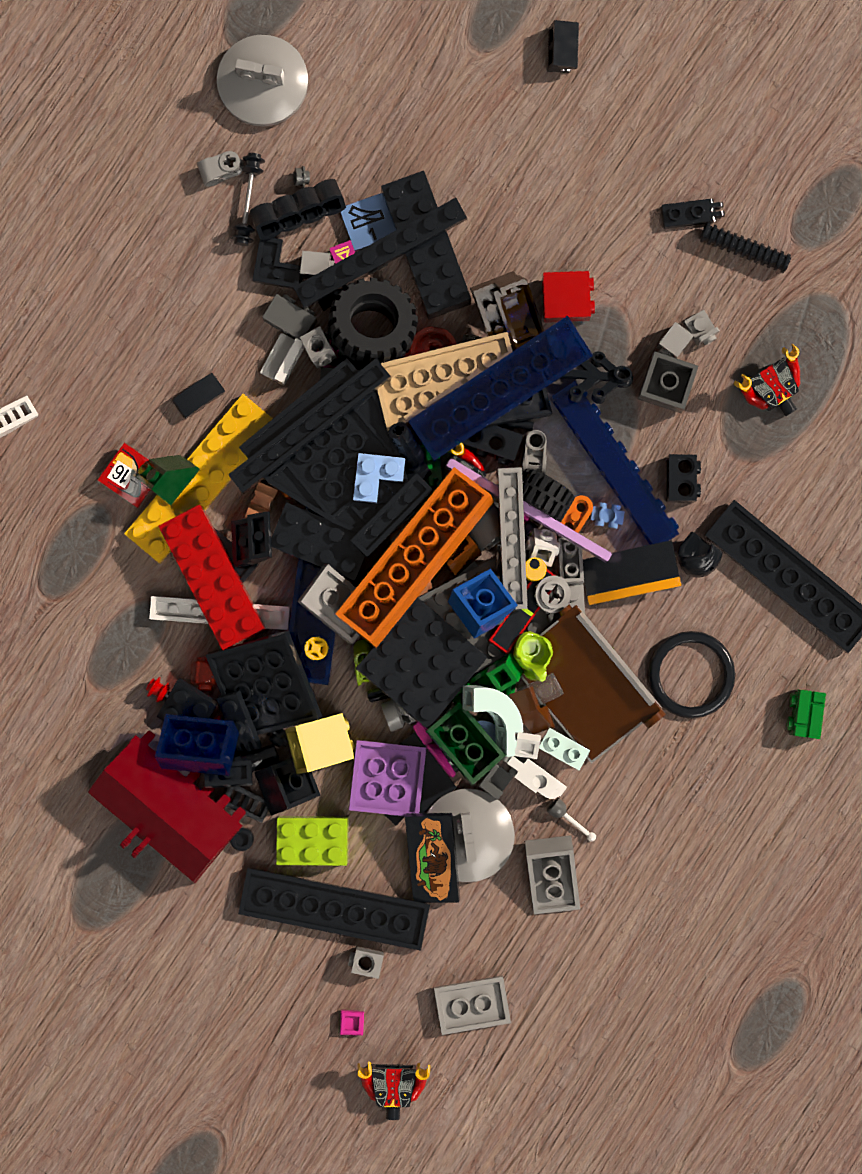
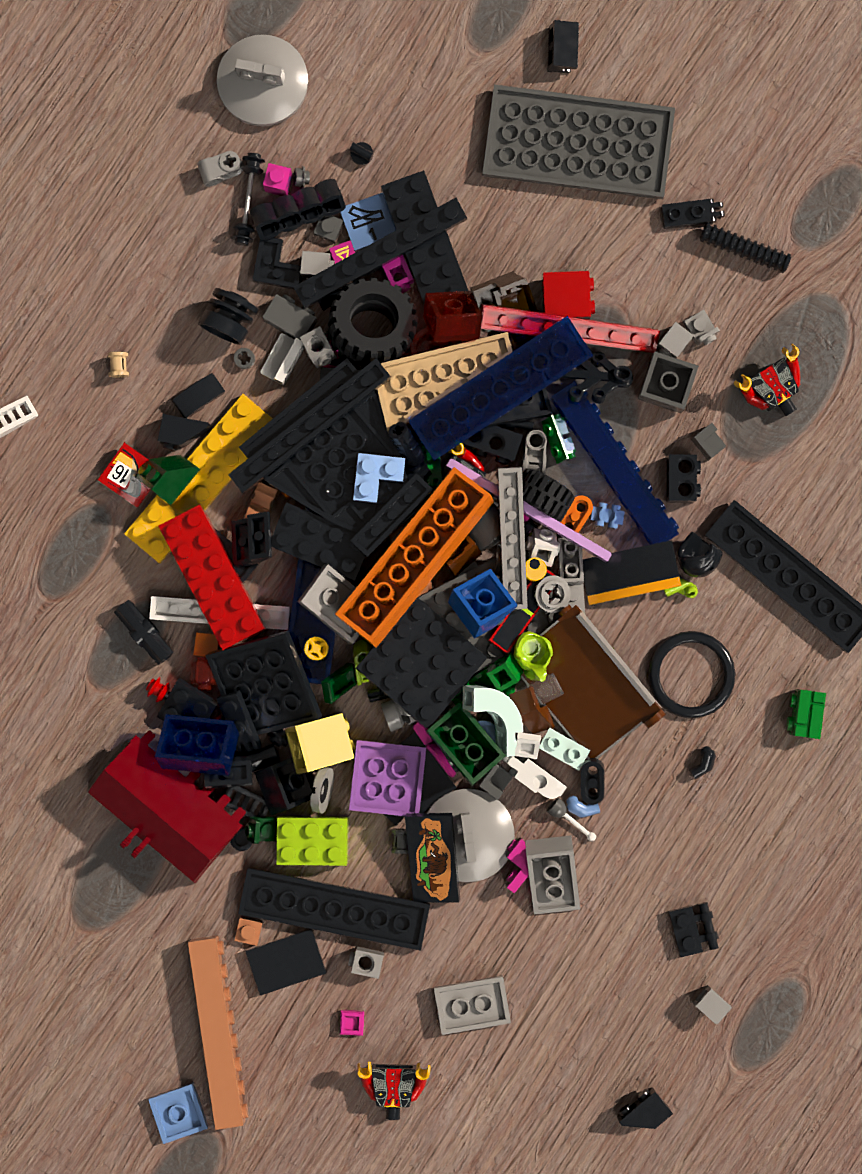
(118, 364): none -> tan bush
(143, 632): none -> black piece
(178, 1113): none -> medium blue tile
(180, 431): none -> black slope
(204, 644): none -> orange tile
(217, 1033): none -> nougat brick
(229, 313): none -> black wheel
(248, 931): none -> nougat plate
(249, 353): none -> dark grey bush
(261, 829): none -> dark green bracket
(277, 180): none -> dark pink brick
(286, 961): none -> black tile
(323, 786): none -> light grey tile
(329, 228): none -> dark grey plate
(339, 683): none -> dark green tile
(361, 153): none -> black plate
(396, 267): none -> magenta brick
(400, 841): none -> dark grey bush
(452, 316): none -> clear red brick
(518, 856): none -> dark pink slope
(560, 448): none -> green hinge
(578, 142): none -> dark grey plate
(580, 809): none -> medium blue arm
(591, 331): none -> tile
(592, 779): none -> black plate
(645, 1112): none -> black slope
(686, 931): none -> black plate
(687, 589): none -> lime arm
(707, 762): none -> black arm
(708, 442): none -> dark grey panel
(712, 1005): none -> light grey panel

